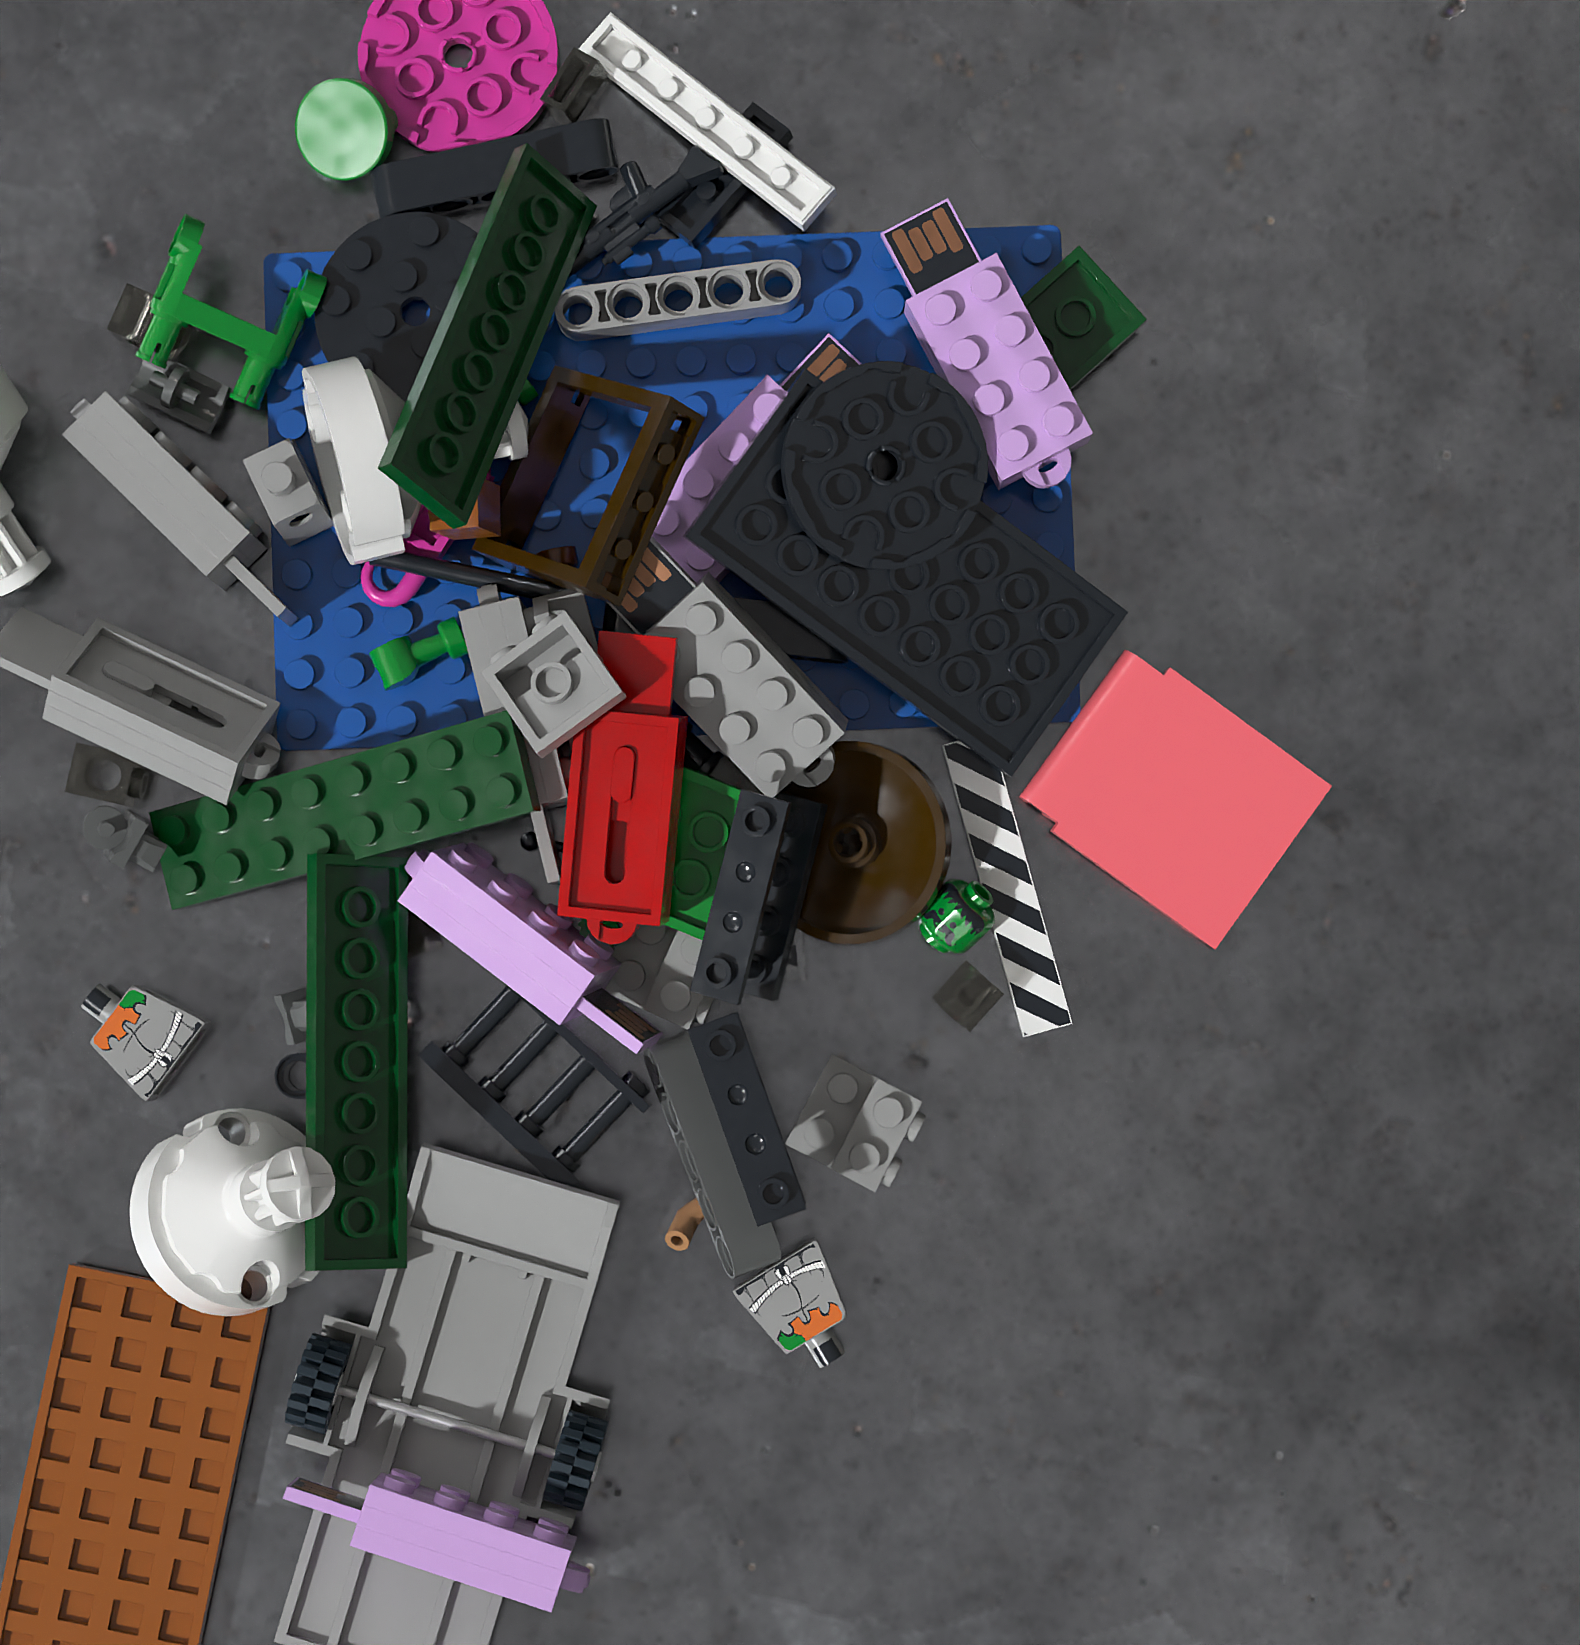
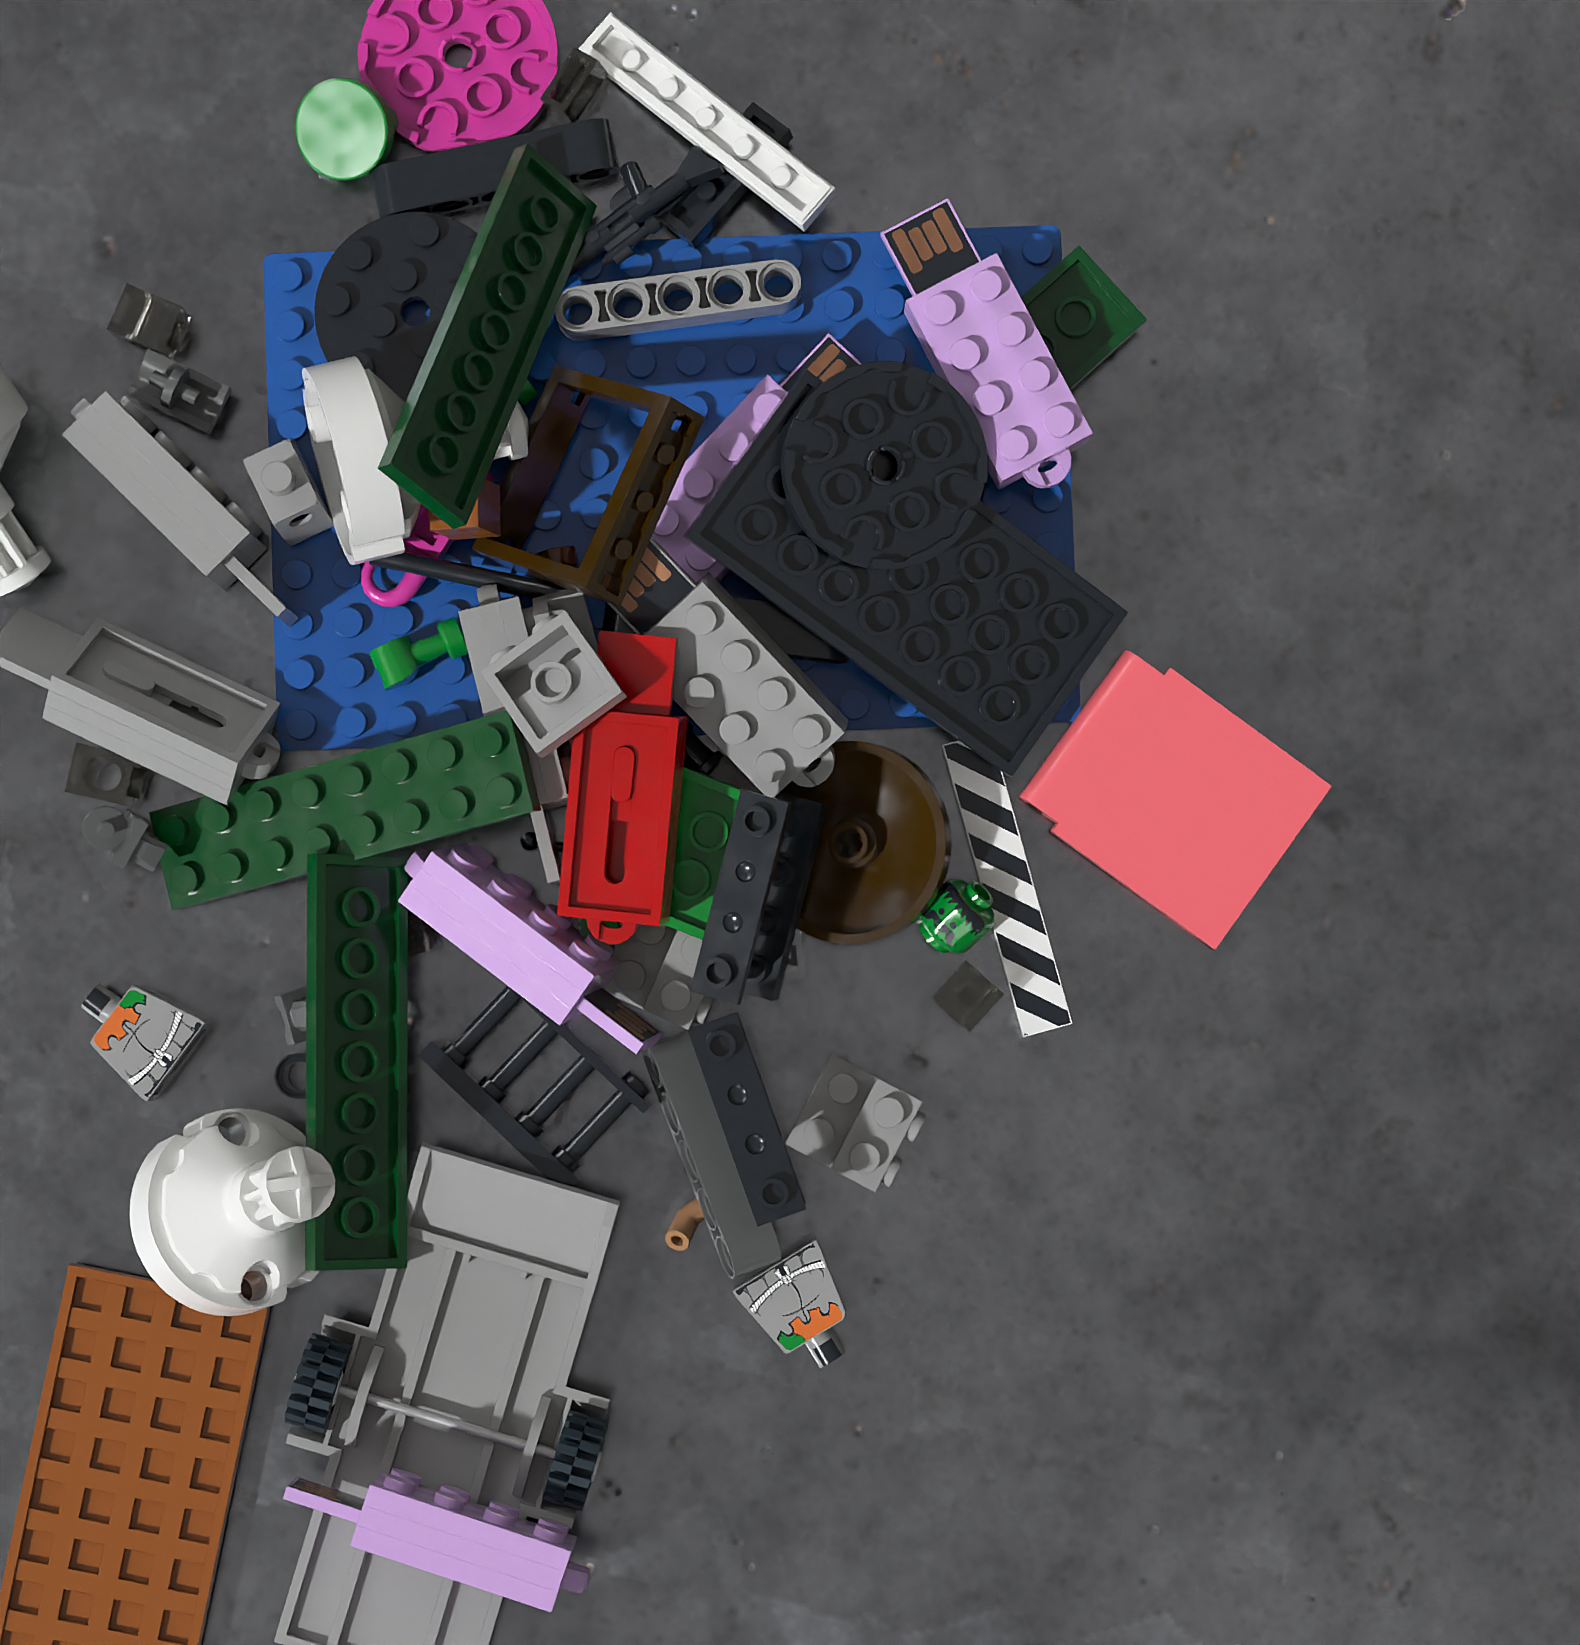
(176, 310): green connector -> none

